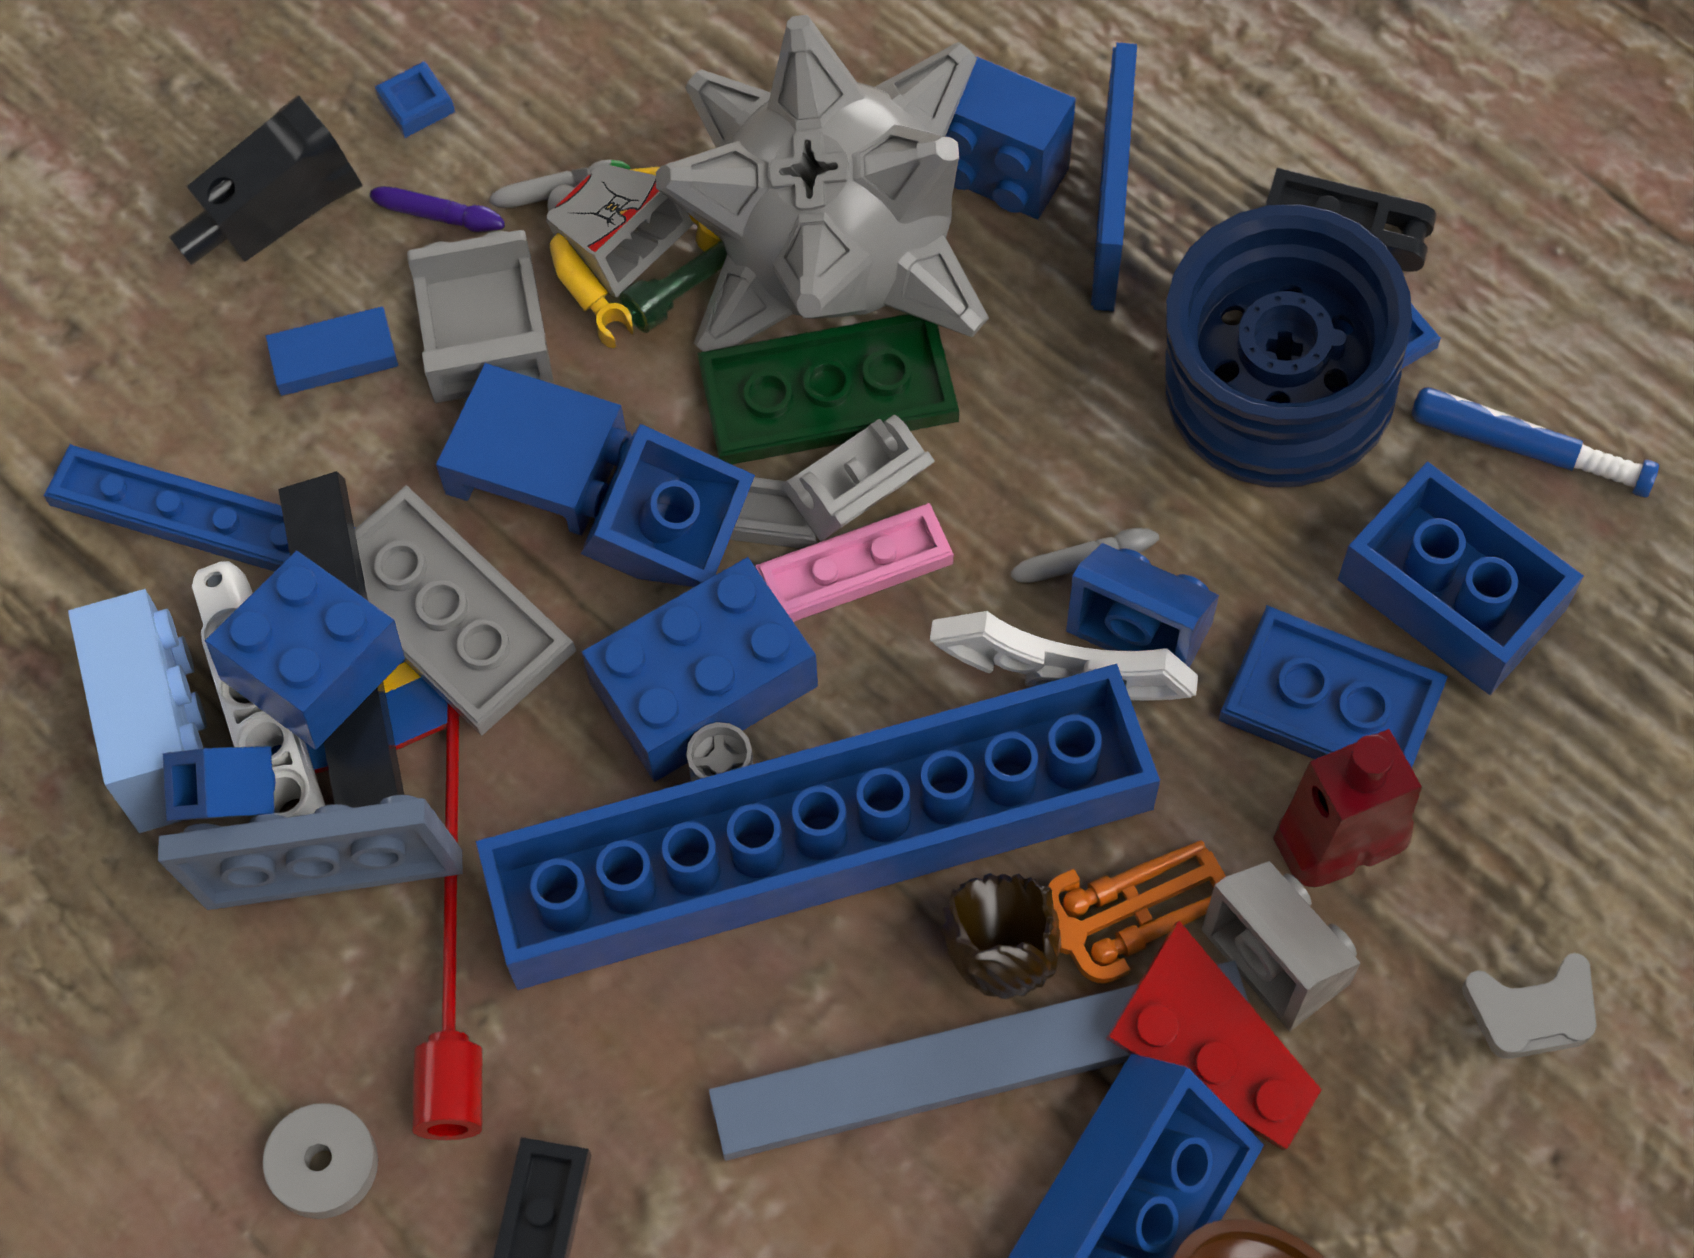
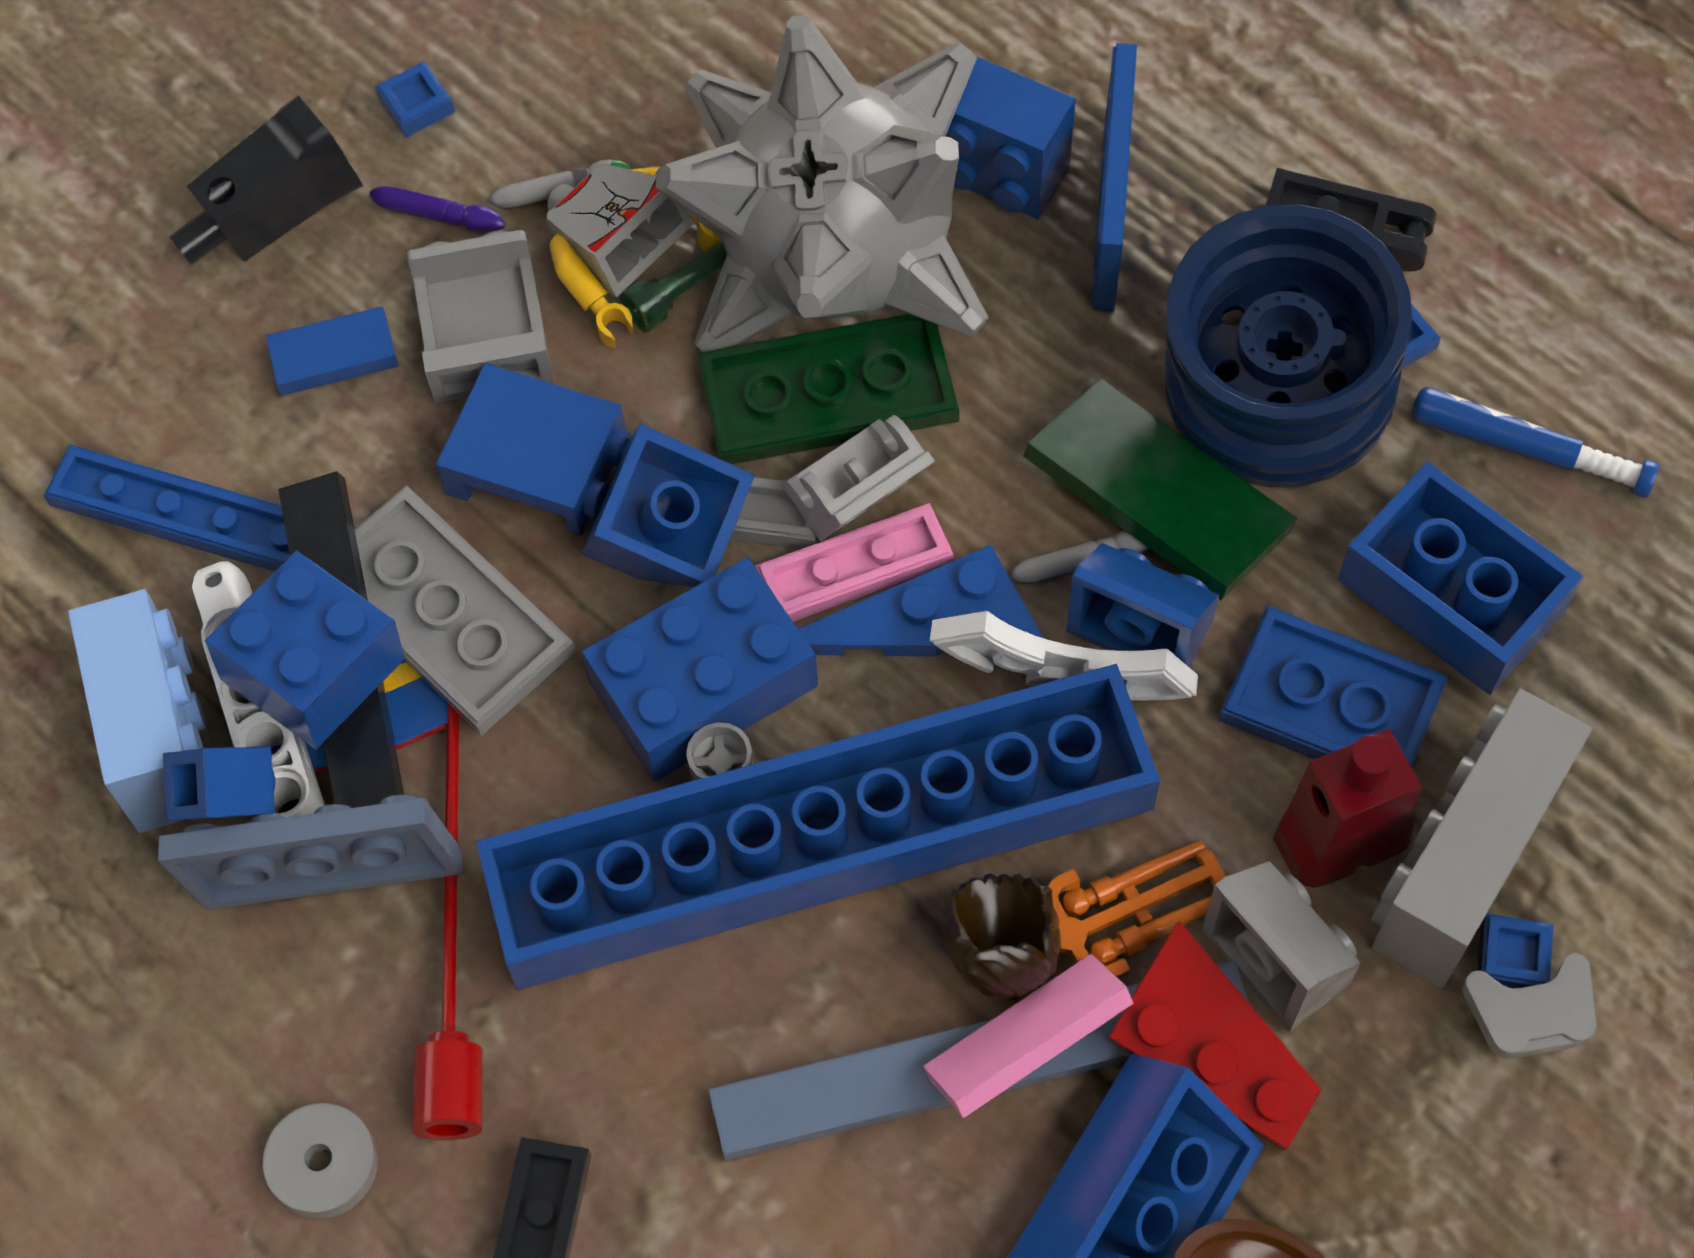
(903, 615): none -> blue wing
(1028, 1035): none -> bright pink tile
(1160, 488): none -> dark green tile
(1475, 835): none -> light grey brick
(1516, 950): none -> blue tile

